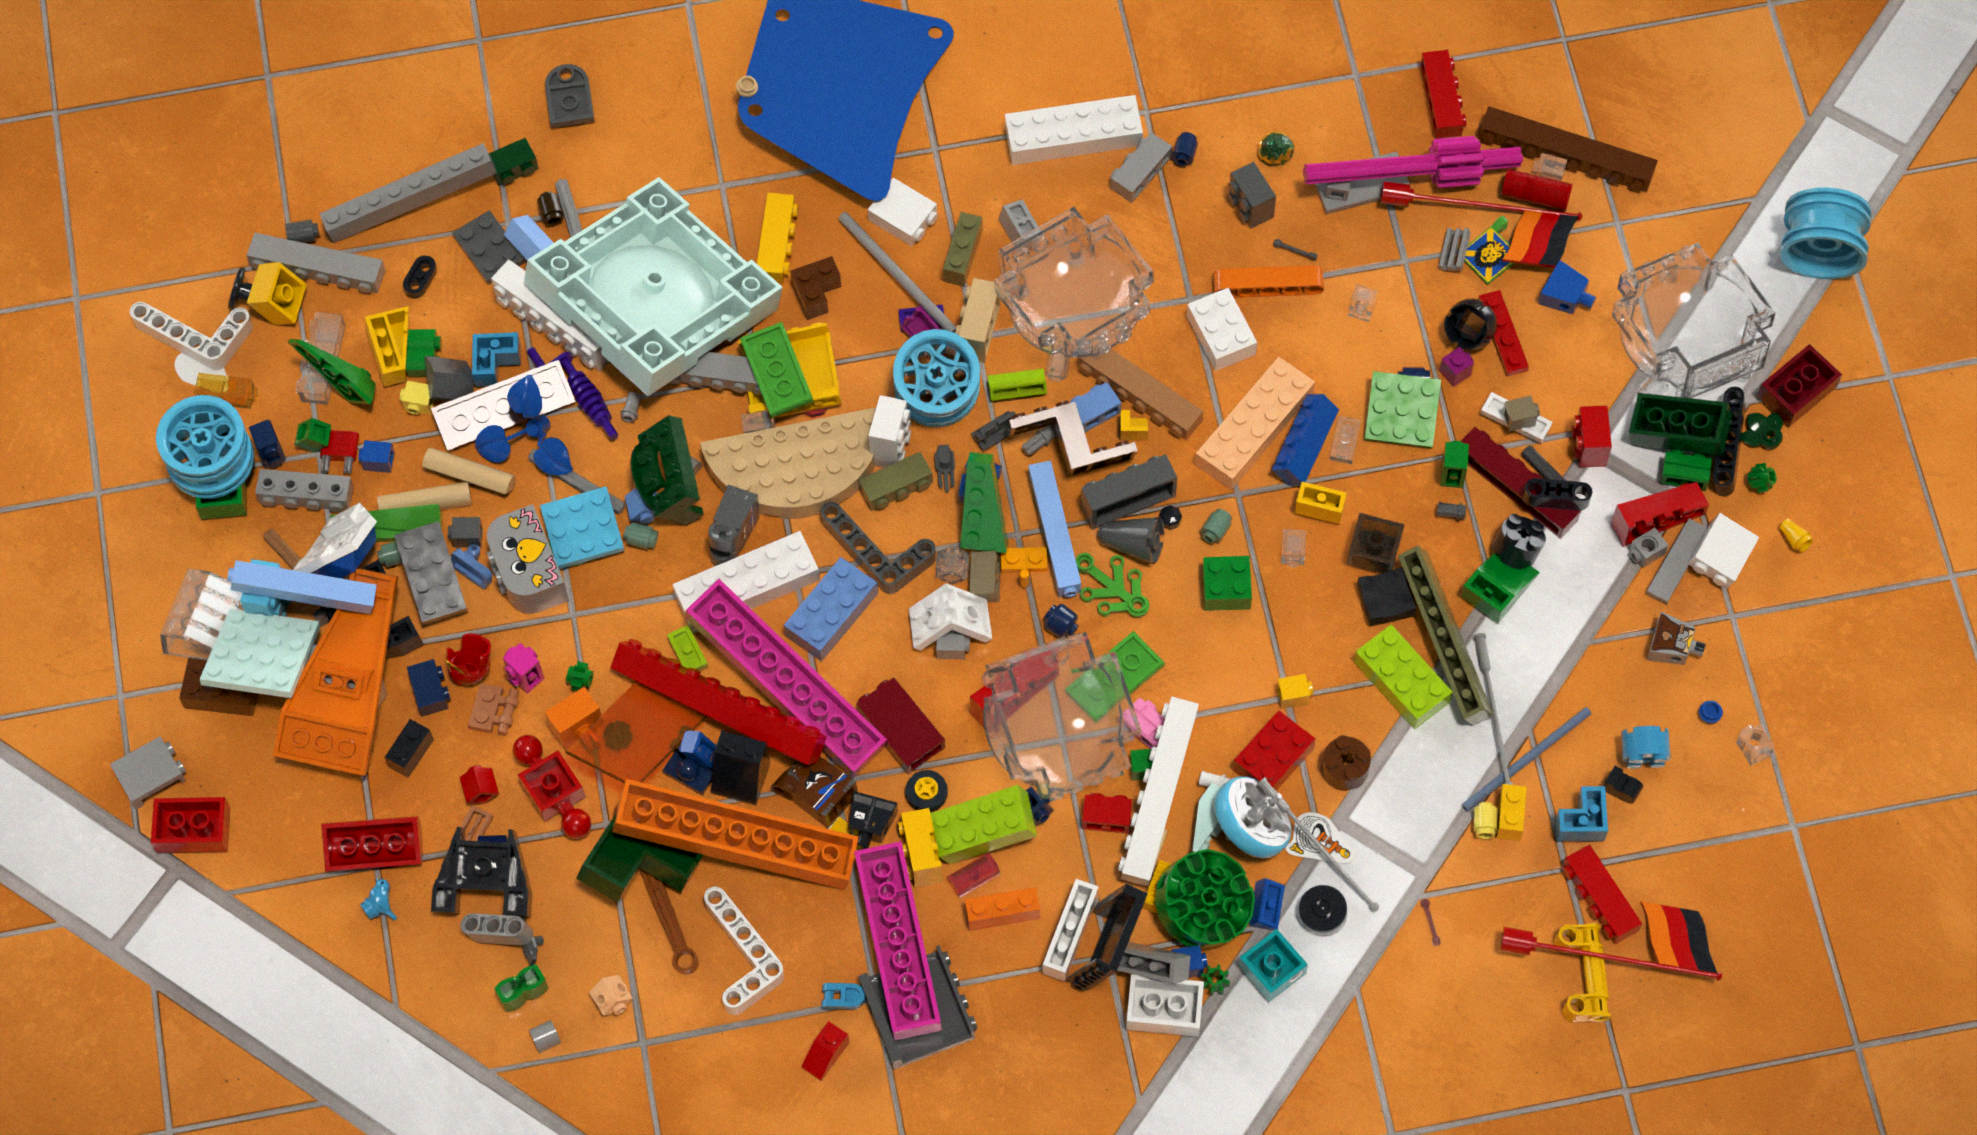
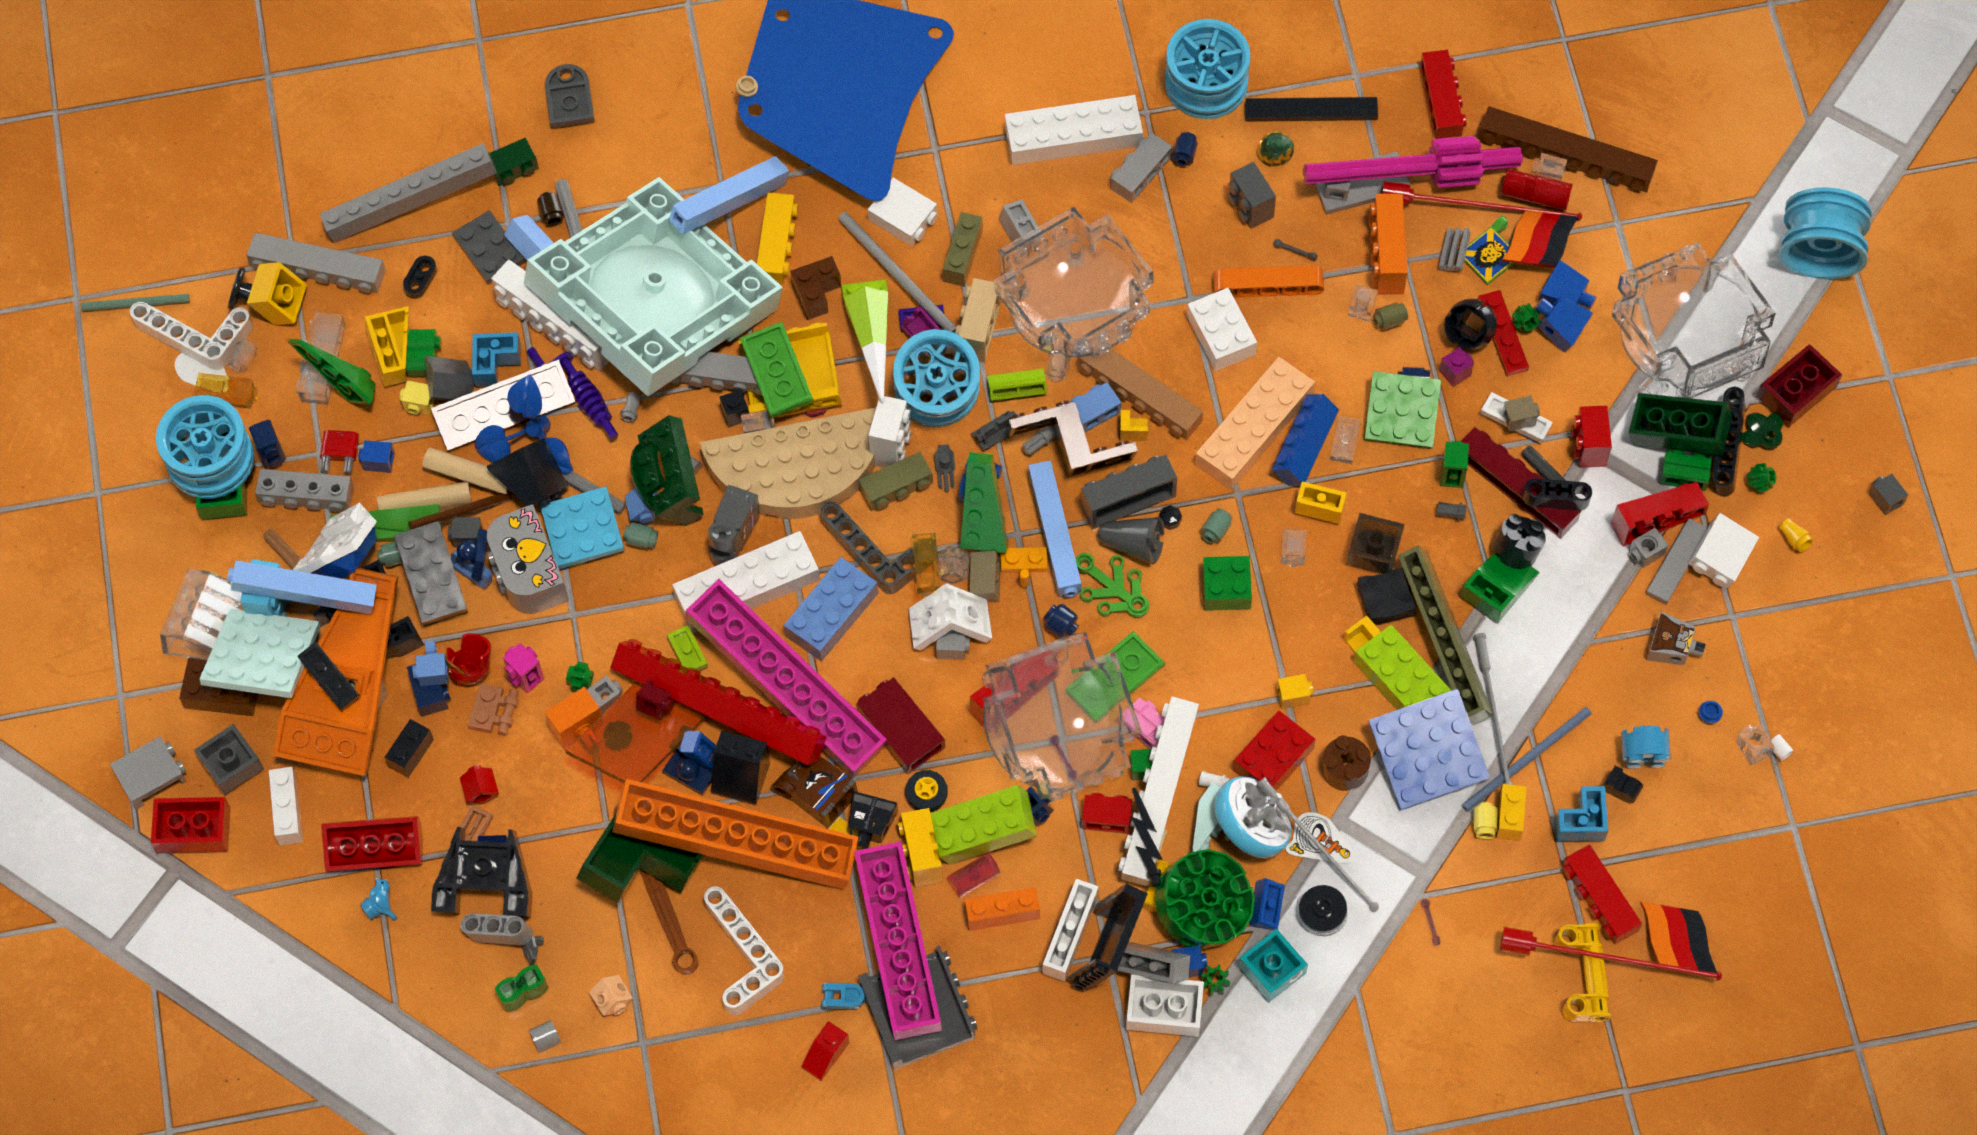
(127, 303): none -> sand green axle
(228, 759): none -> dark grey brick
(242, 356): none -> clear brick
(285, 806): none -> white brick
(302, 231): dark grey brick -> none
(312, 435): green brick -> none
(328, 676): none -> black tile
(432, 667): none -> medium blue brick
(460, 510): none -> reddish brown axle
(474, 552): none -> dark blue tile
(531, 473): none -> black slope
(551, 786): red brick -> none
(602, 688): none -> light grey brick
(653, 701): none -> dark red brick
(728, 195): none -> light blue brick
(733, 406): none -> black brick
(868, 311): none -> lime plate
(925, 563): none -> clear yellow brick
(1055, 741): none -> hinge
(1151, 851): none -> black piece
(1213, 88): none -> medium azure wheel
(1311, 109): none -> black tile
(1360, 633): none -> yellow panel
(1388, 244): none -> orange brick
(1390, 316): none -> olive brick
(1429, 749): none -> plate
(1526, 318): none -> green gear
(1562, 321): none -> blue torso
(1782, 748): none -> white hinge
(1888, 493): none -> dark grey brick

